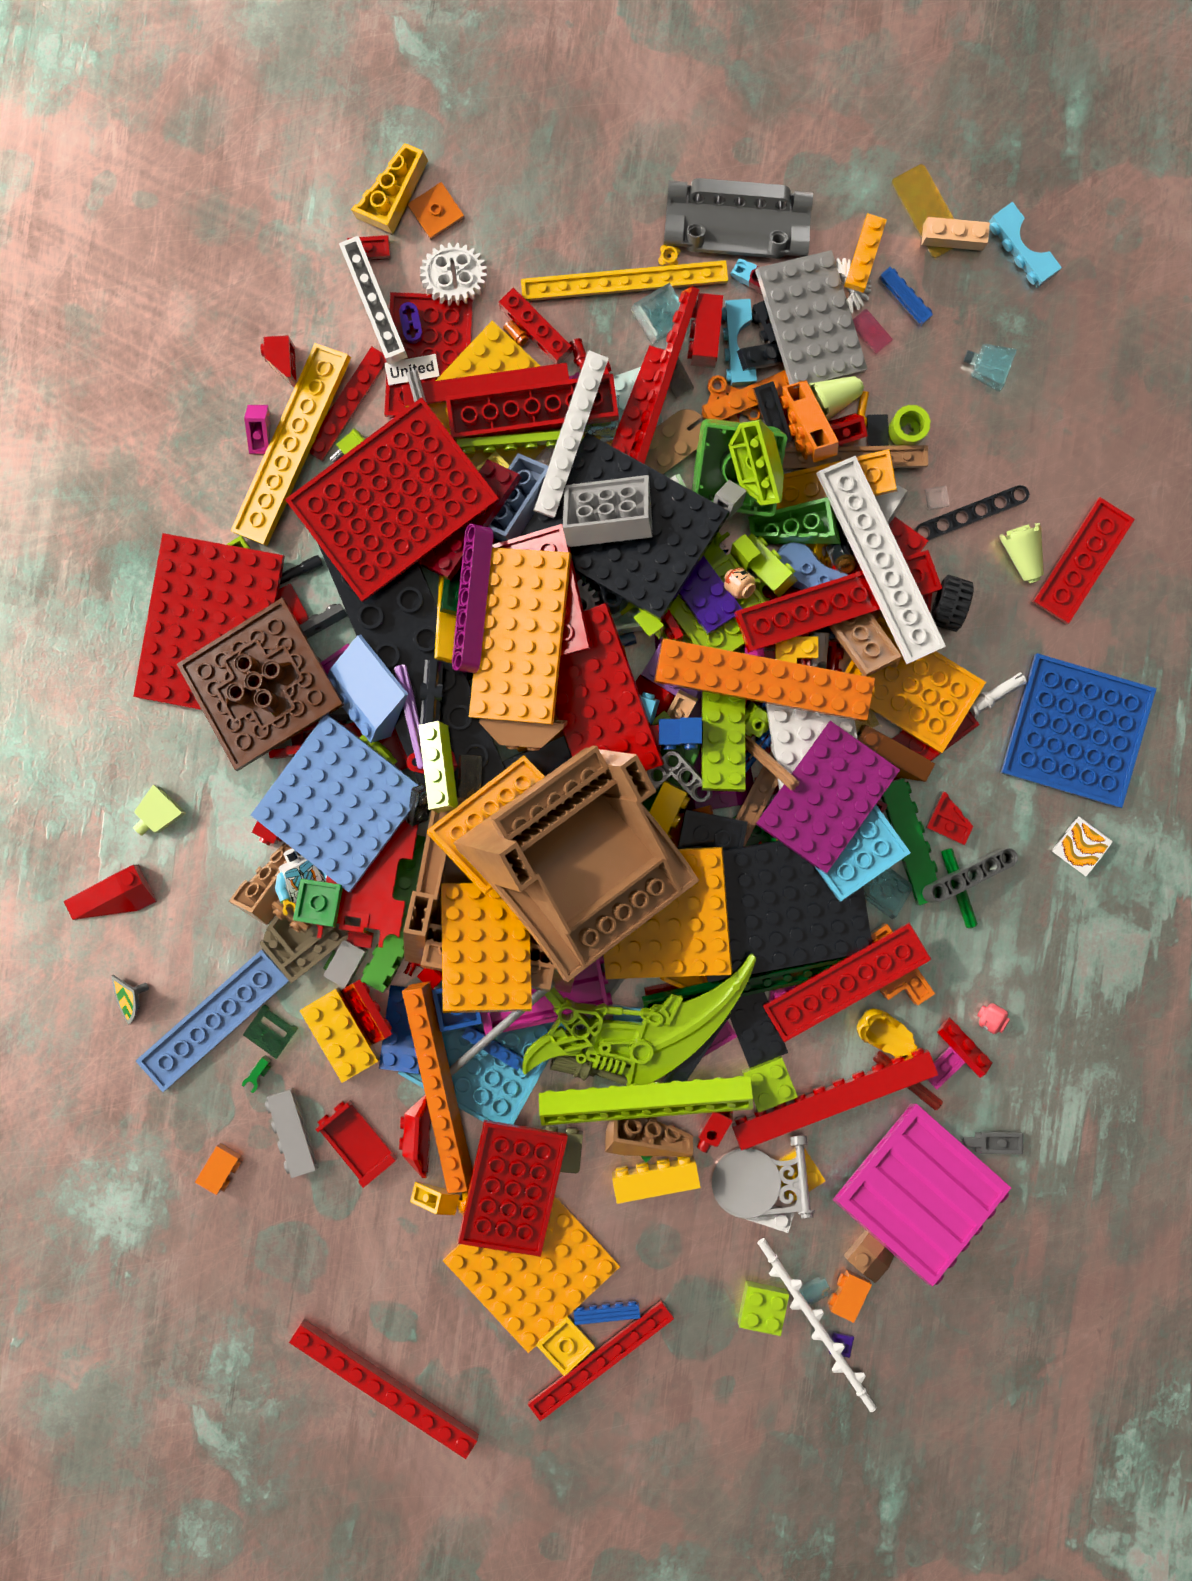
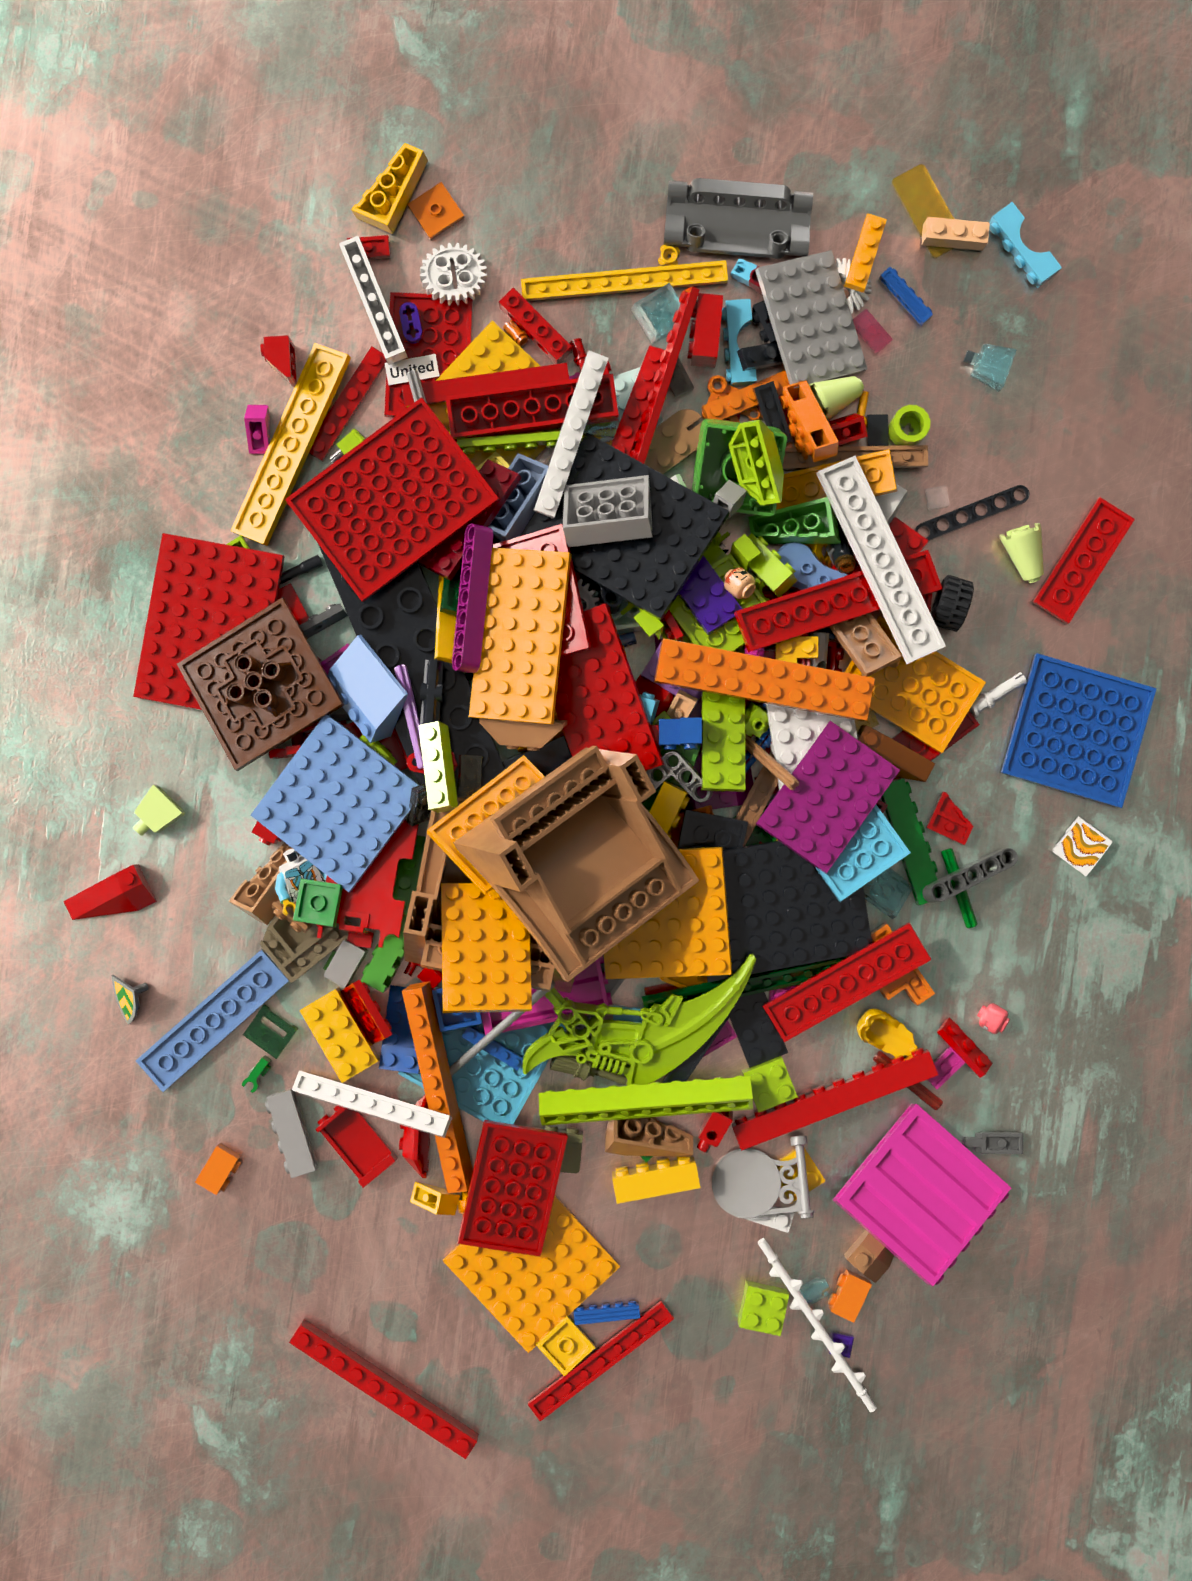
(372, 1104): none -> white plate

